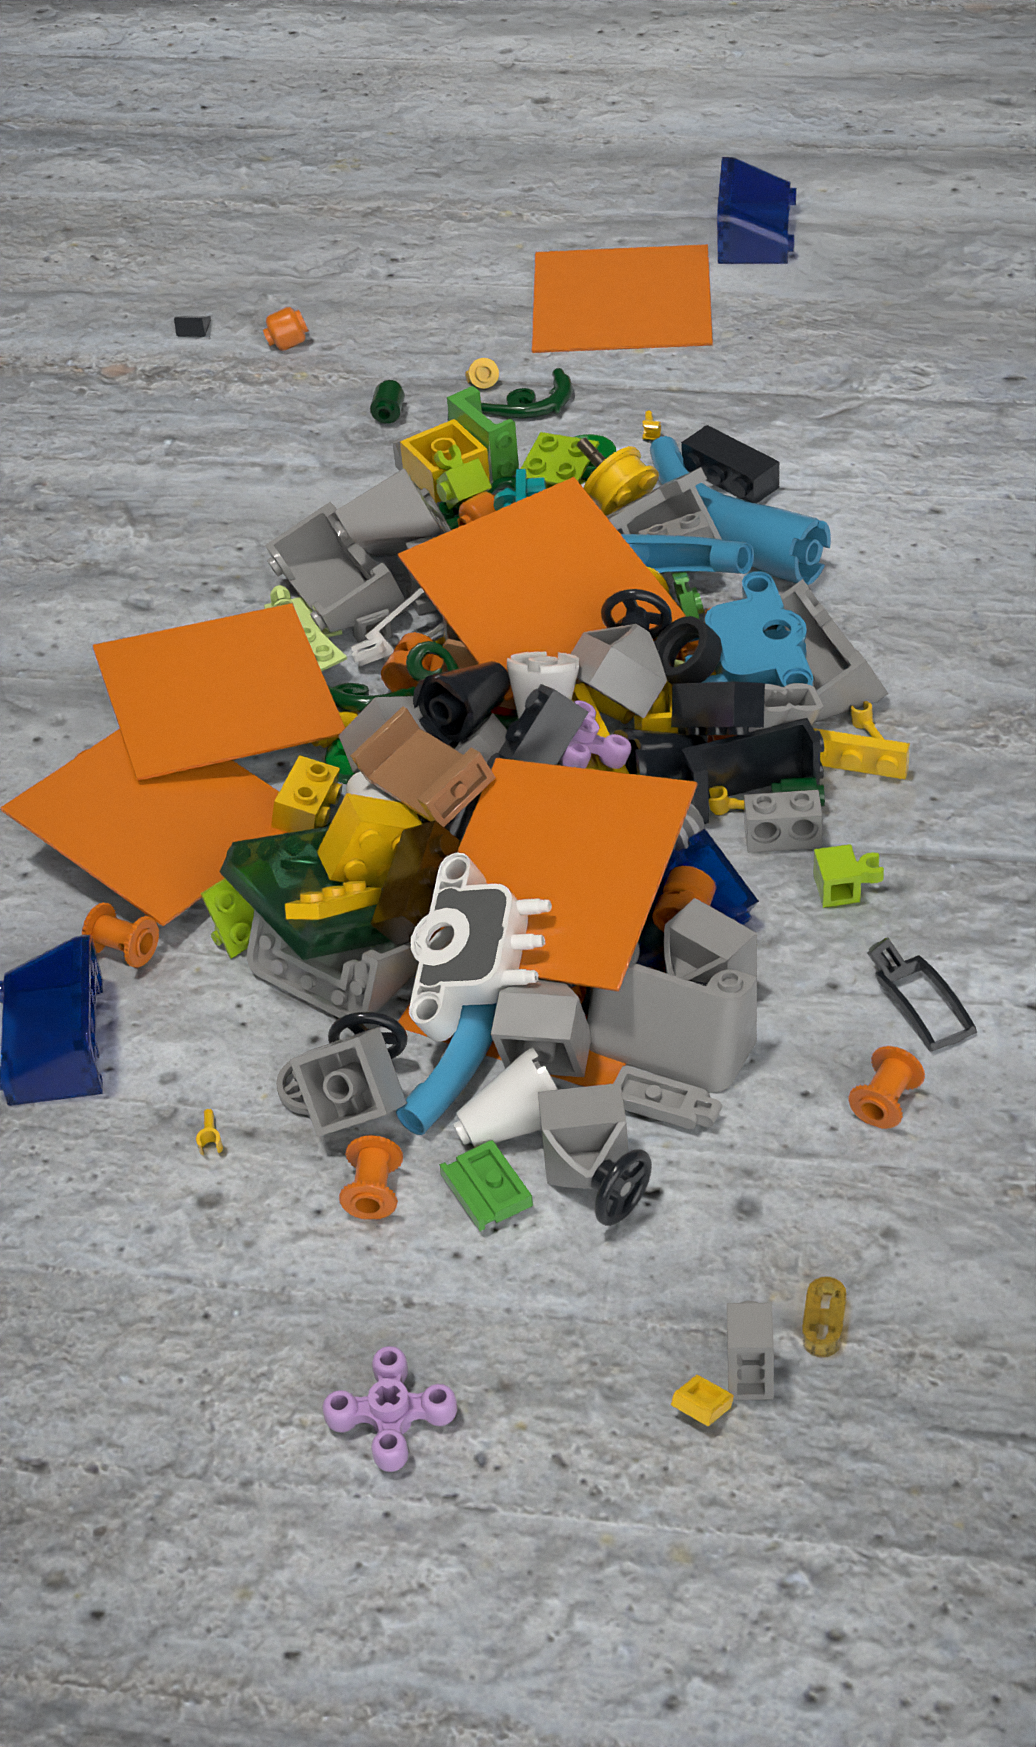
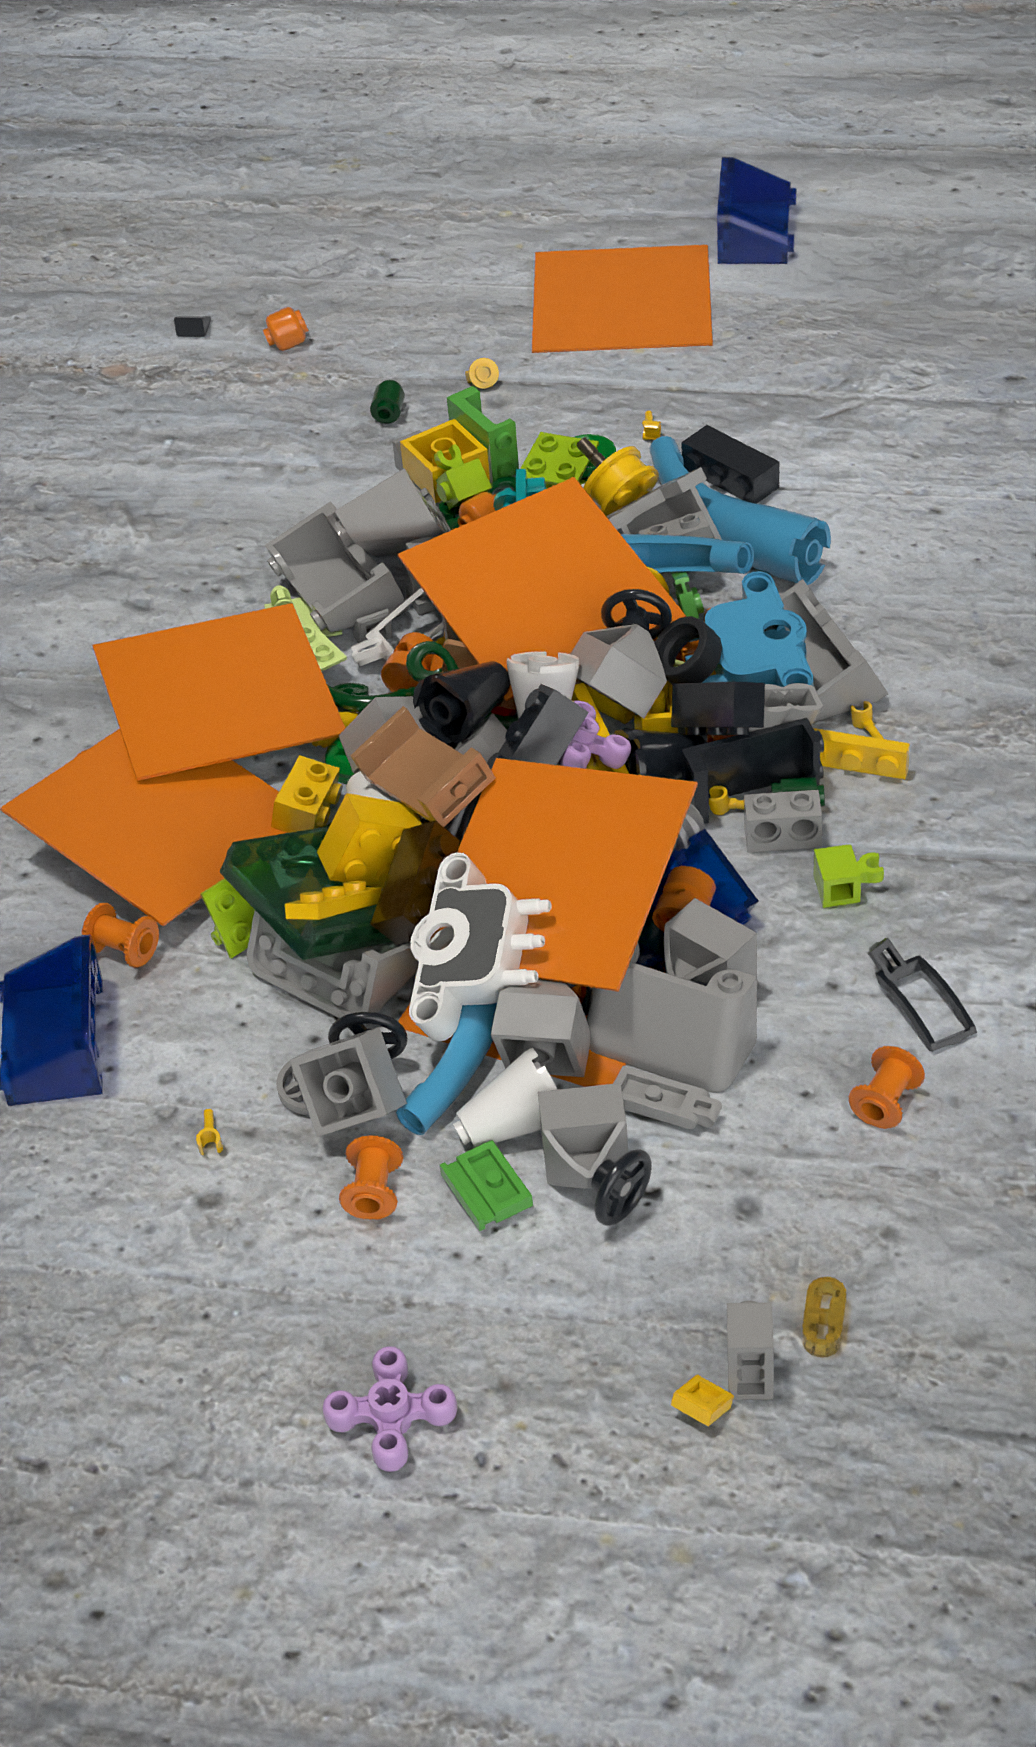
(523, 404): dark green plant -> none

